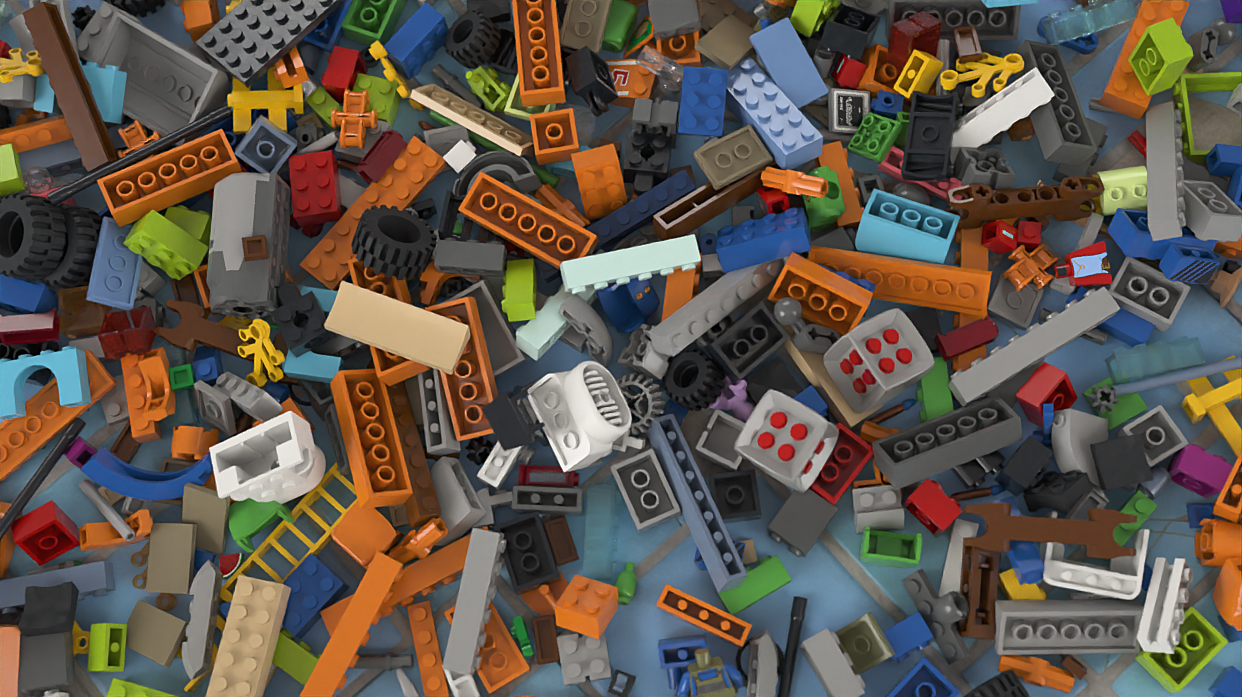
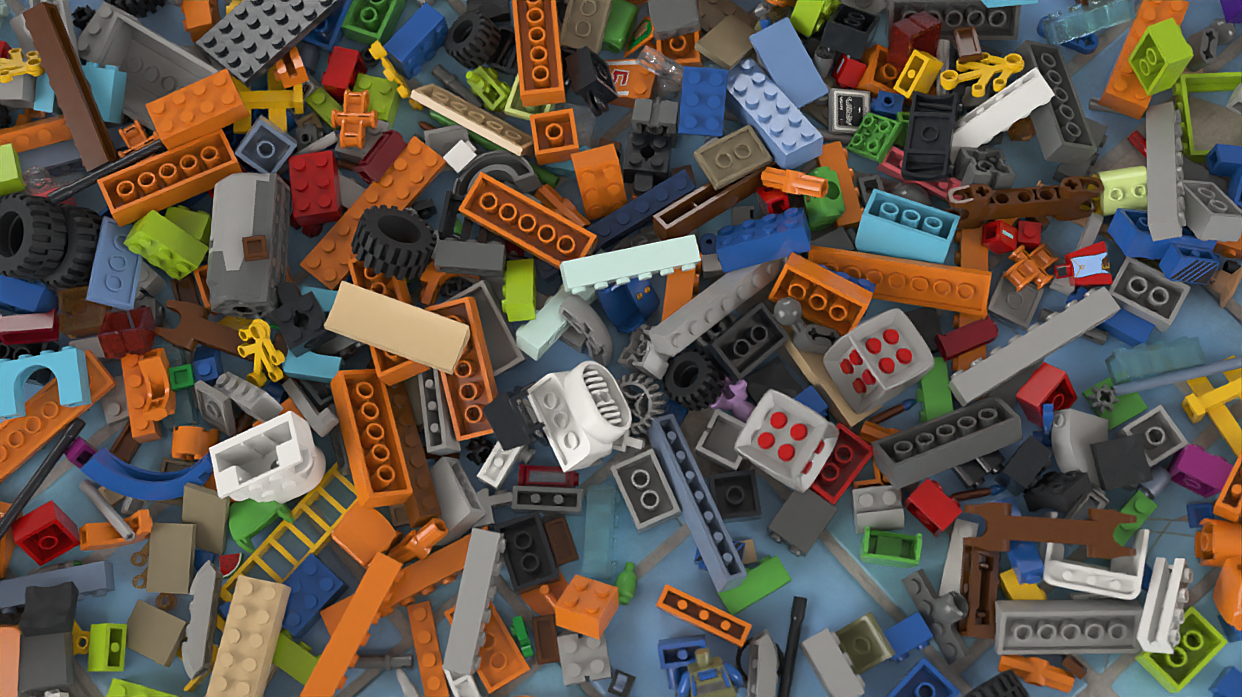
(197, 109): none -> orange brick
(320, 422): none -> light grey beam

